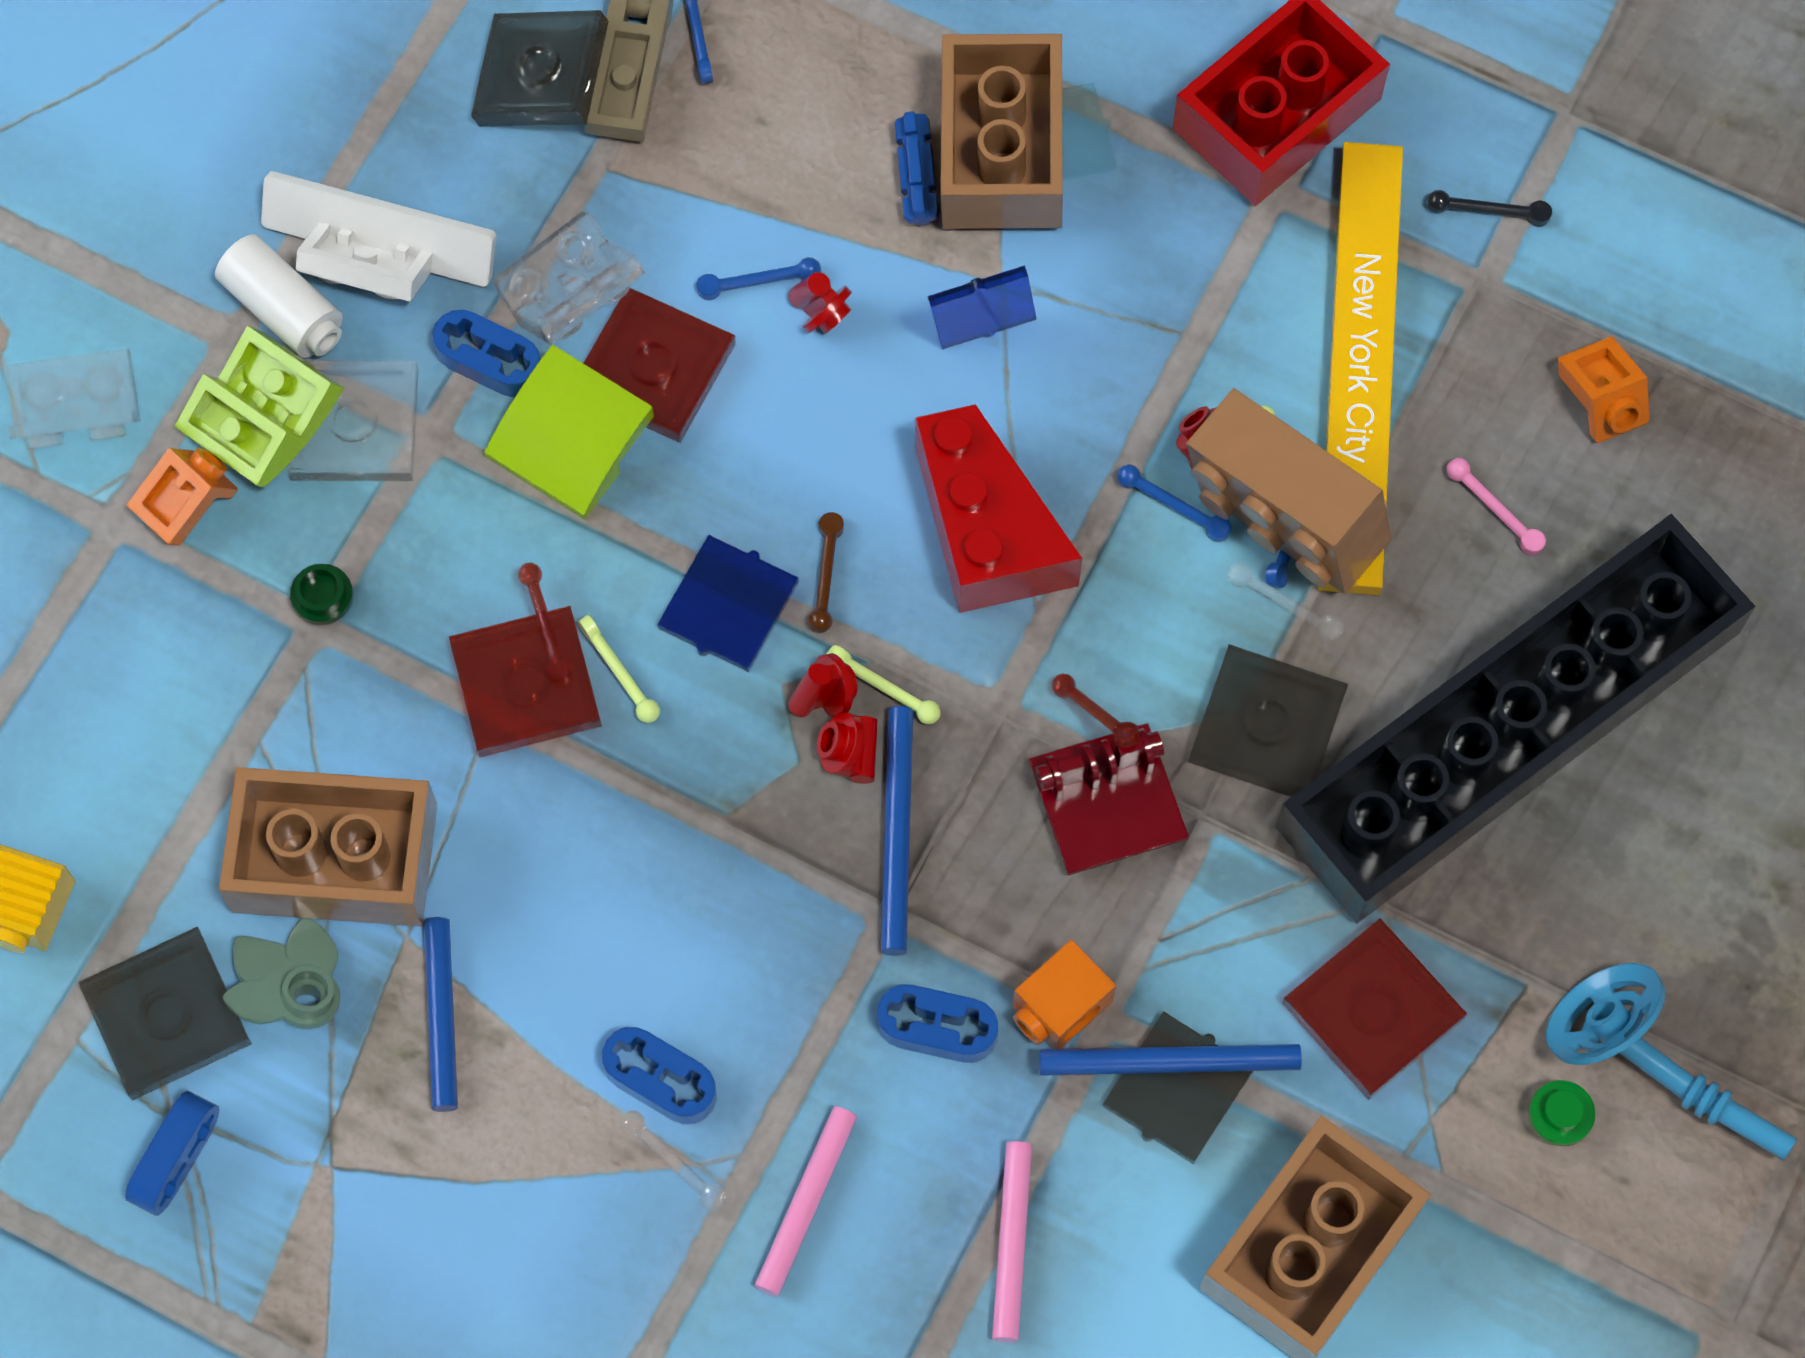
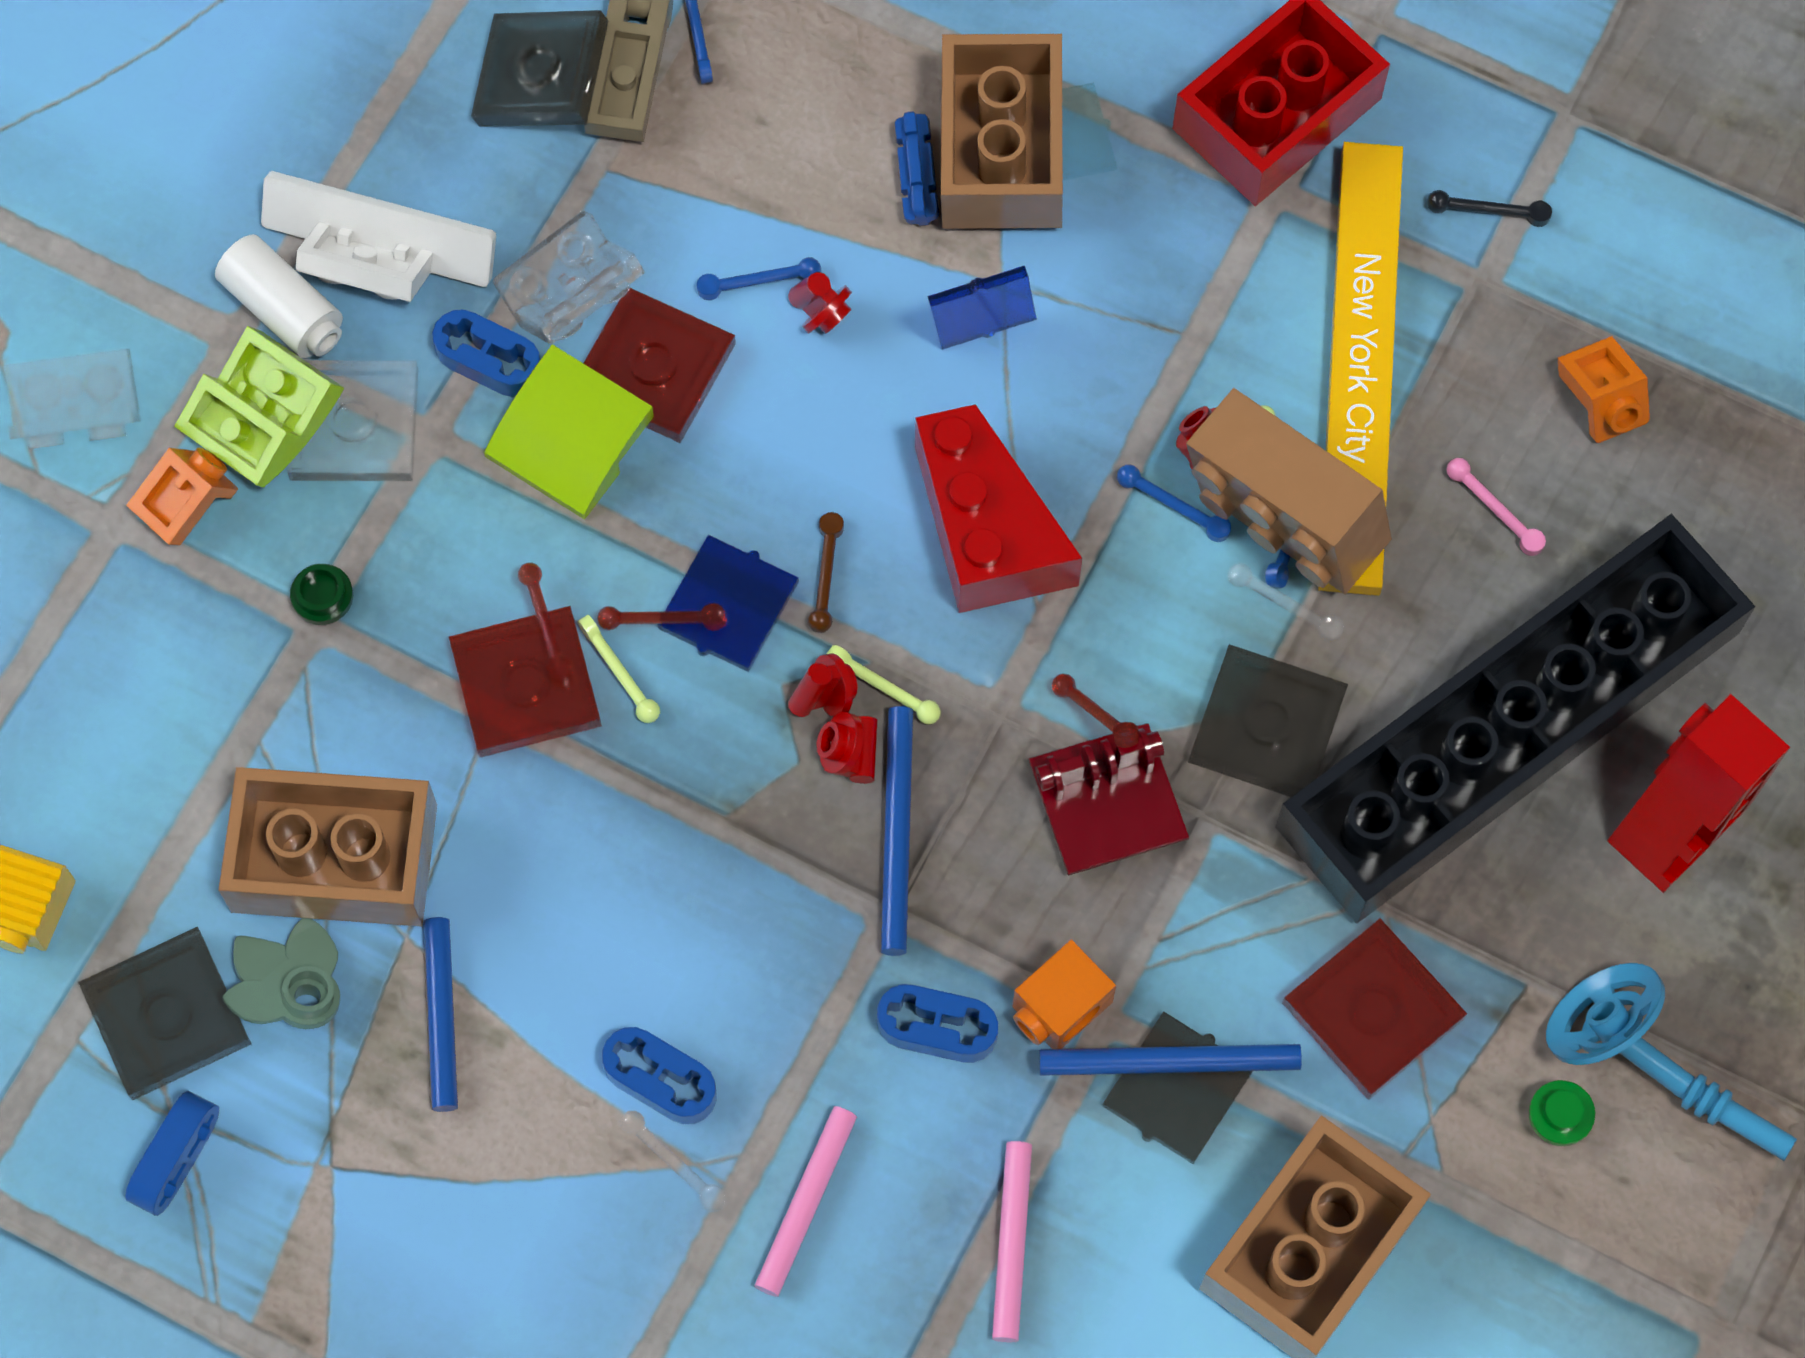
(711, 616): none -> clear red hinge
(1698, 790): none -> red wedge

